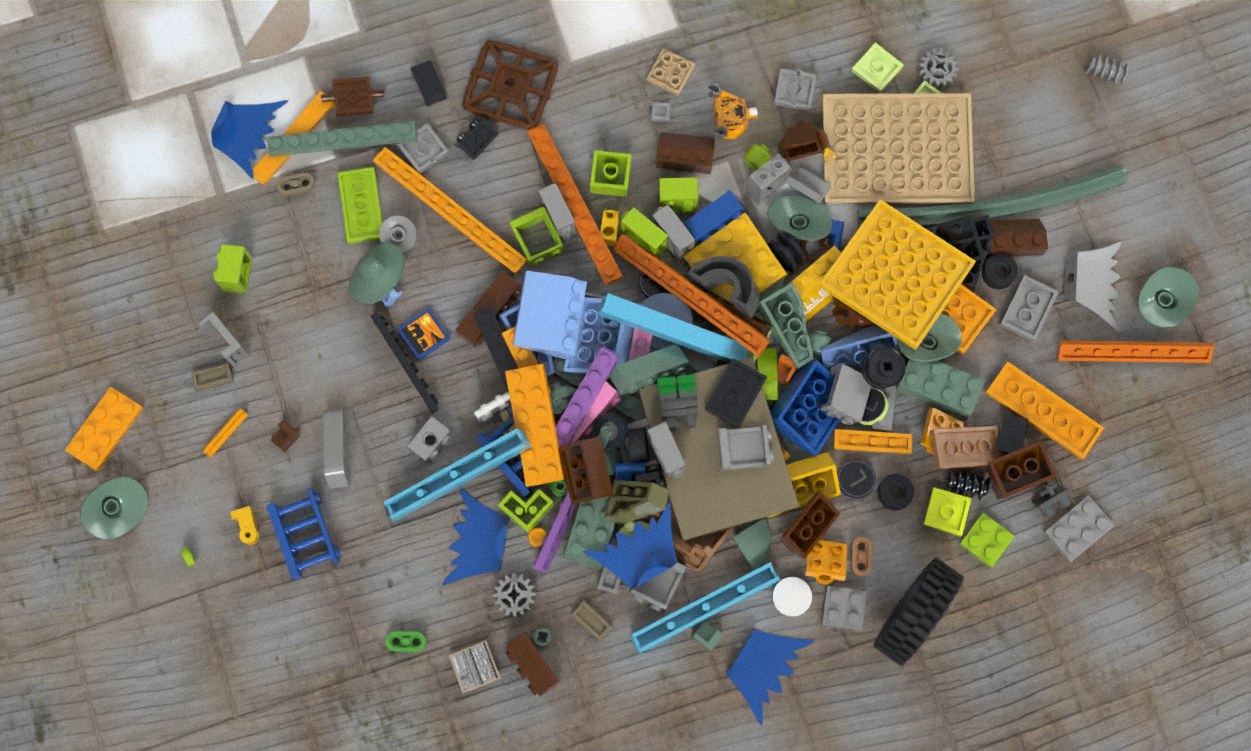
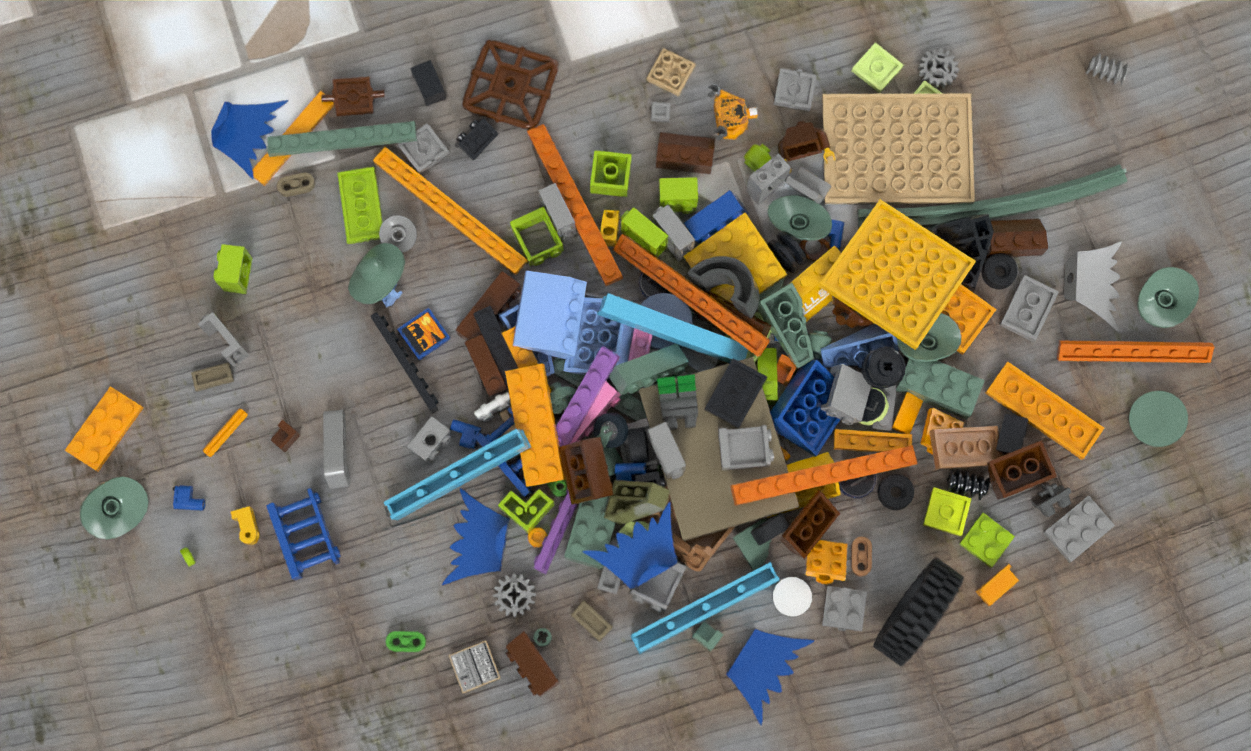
(184, 499): none -> blue piece
(468, 432): none -> blue piece
(485, 365): none -> reddish brown slope
(770, 529): none -> black tyre
(823, 475): none -> orange plate
(907, 413): none -> light orange slope
(997, 585): none -> light orange panel
(1158, 418): none -> sand green piece

